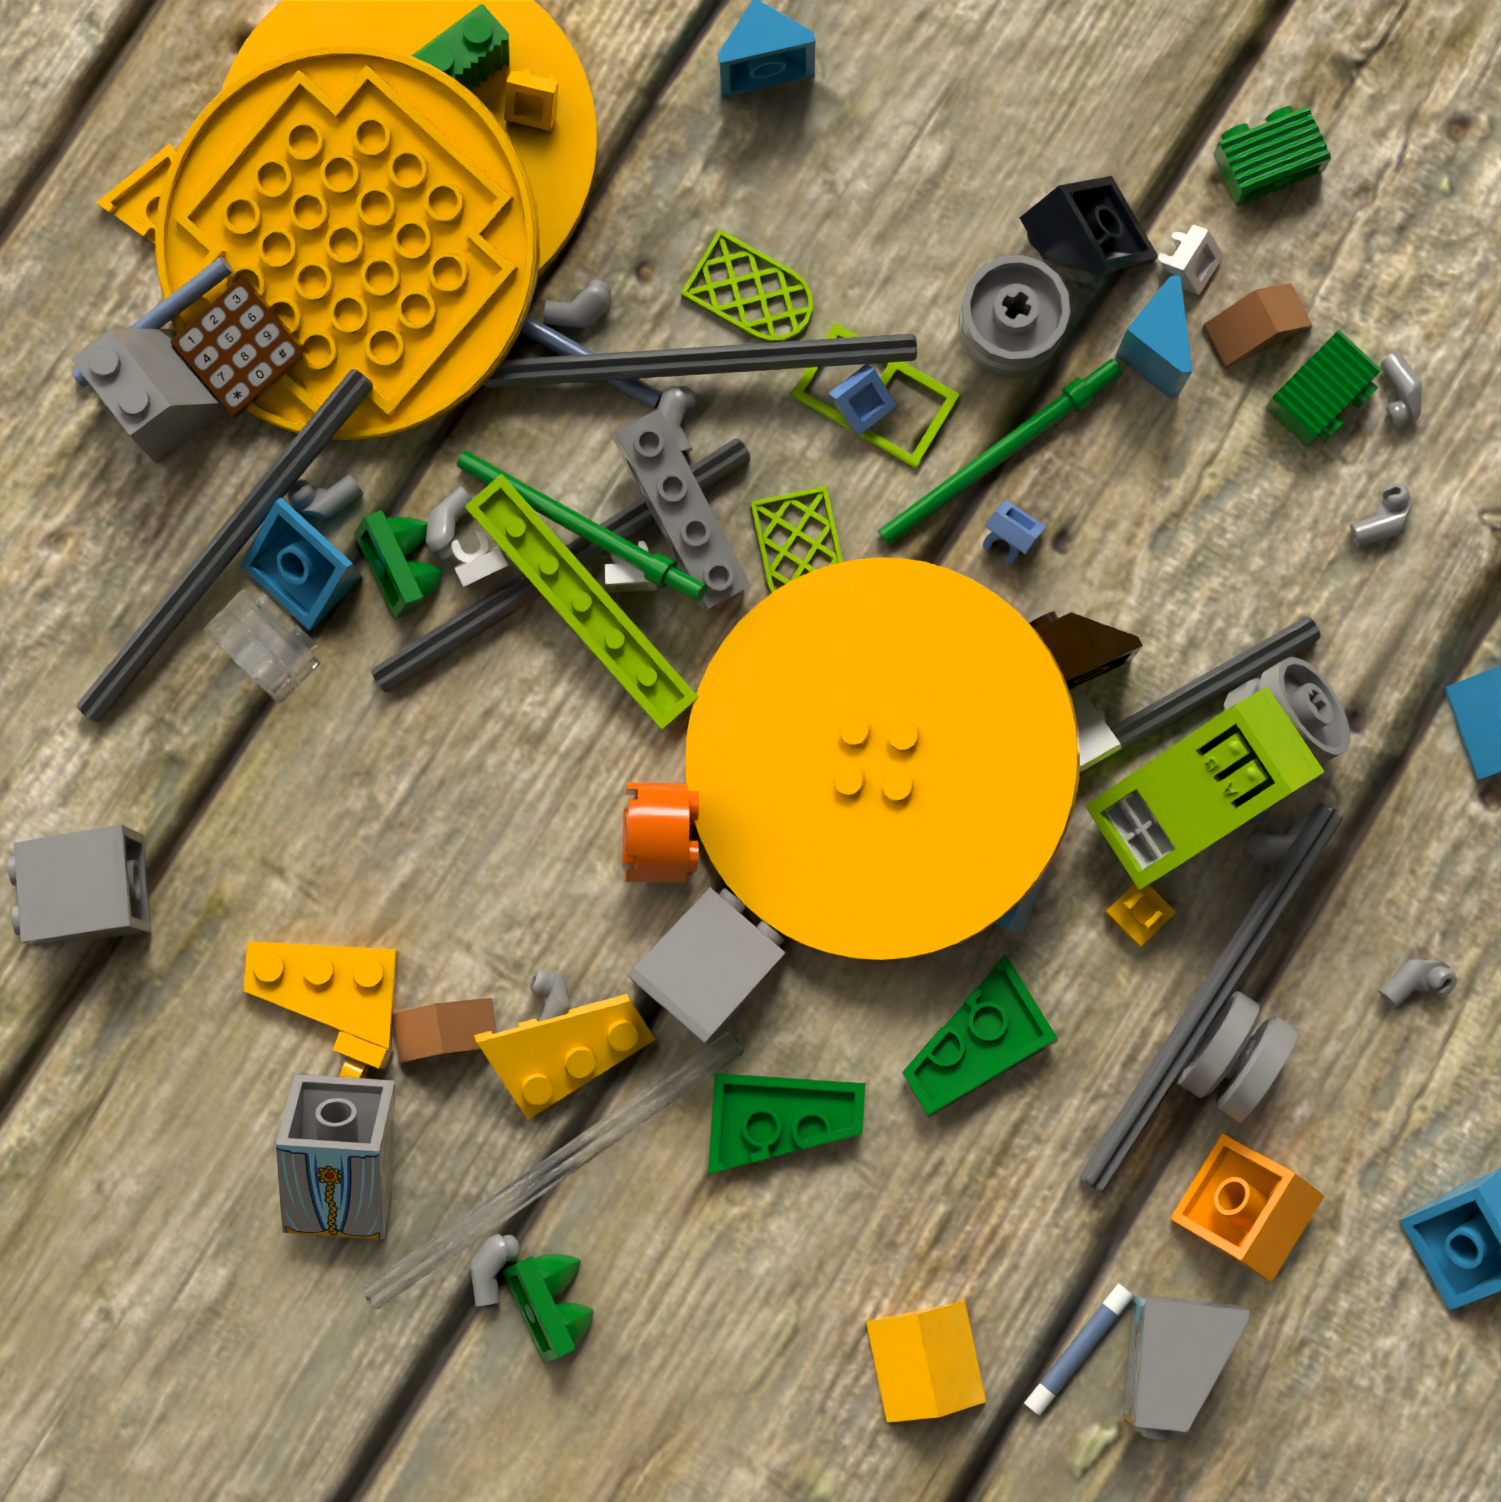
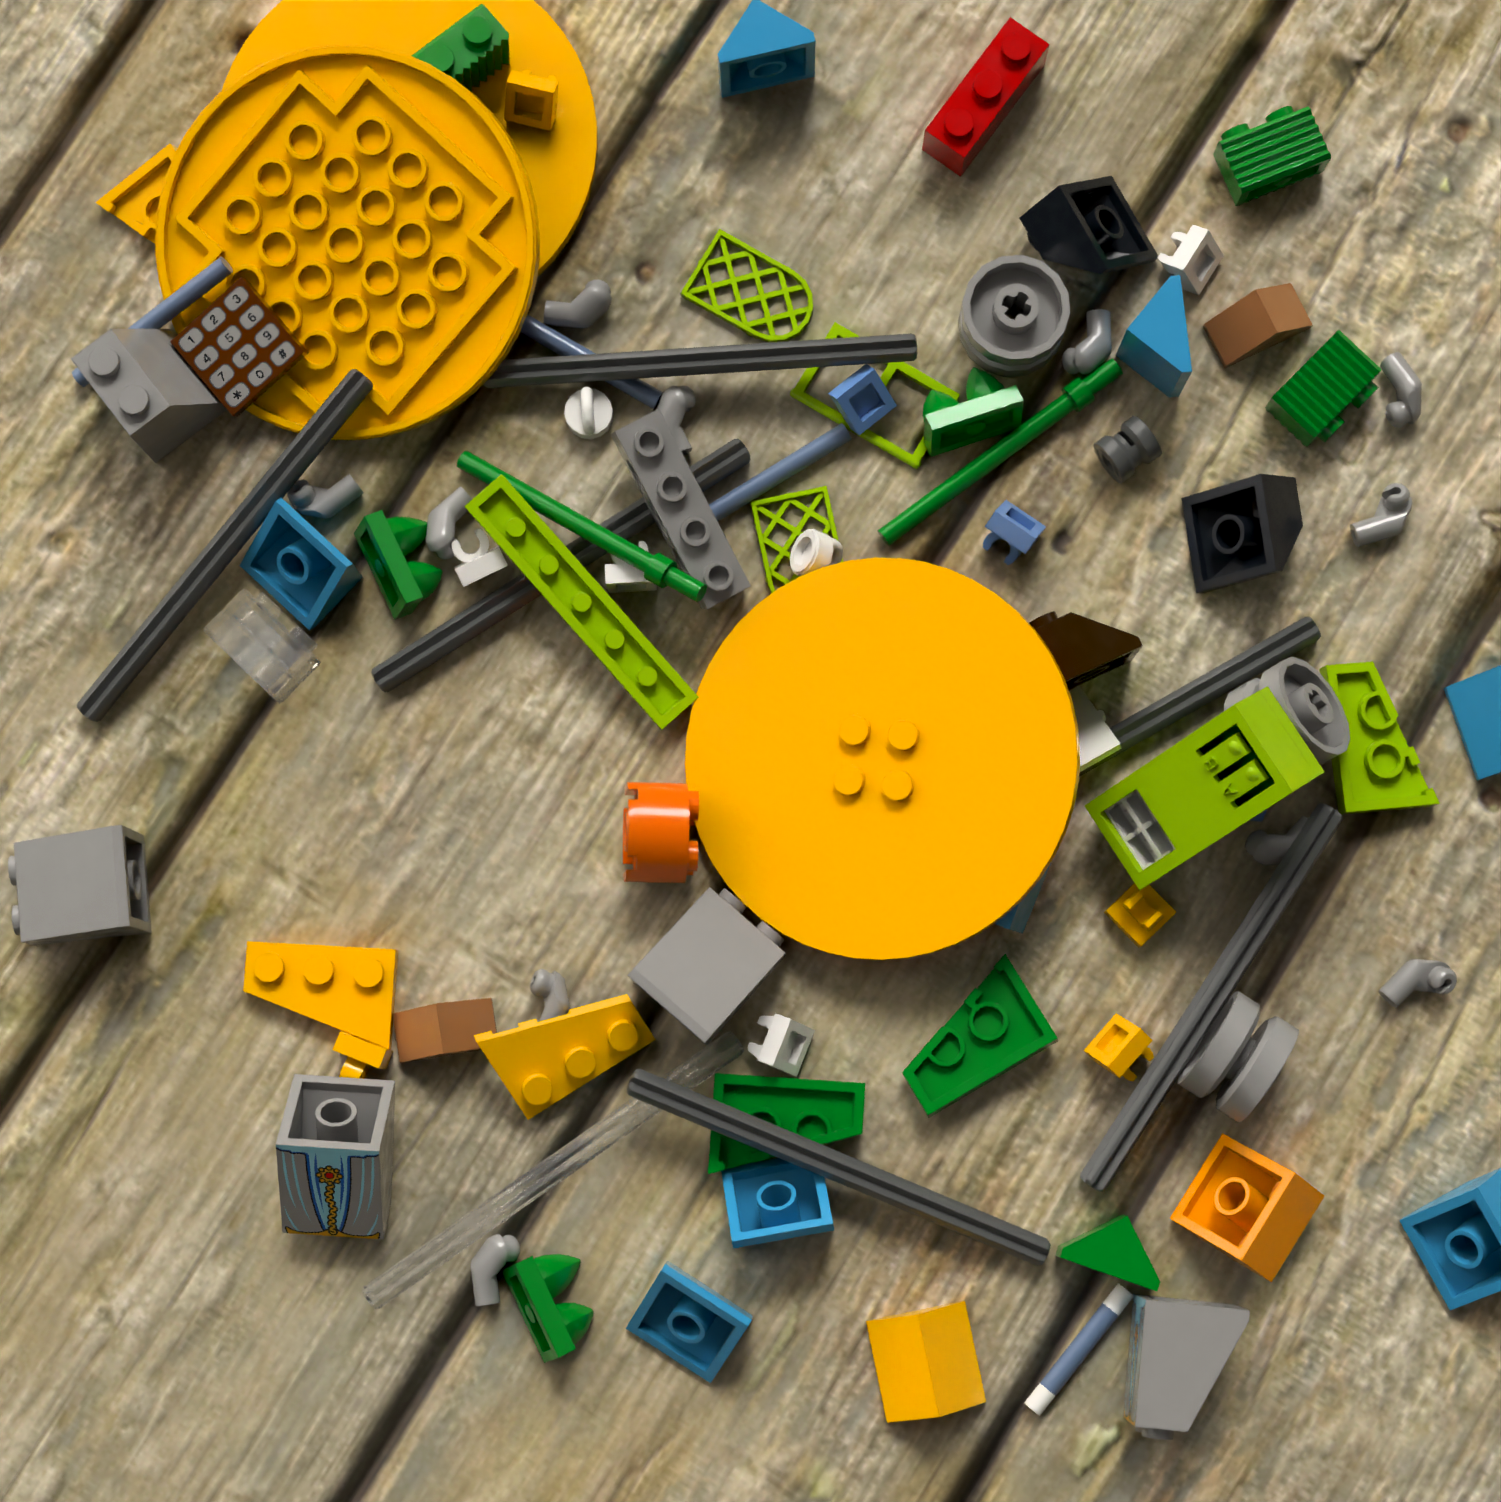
(588, 413): none -> white tile
(689, 1322): none -> dark azure slope
(774, 1202): none -> dark azure slope
(780, 472): none -> sand blue bar
(784, 1043): none -> white tile
(813, 551): none -> white tile
(838, 1167): none -> dark grey axle
(985, 96): none -> red brick
(985, 414): none -> green tile
(1093, 349): none -> light grey arm
(1114, 1251): none -> green slope
(1119, 1046): none -> yellow tile
(1127, 449): none -> dark grey wheel
(1241, 530): none -> black slope
(1379, 765): none -> lime wing

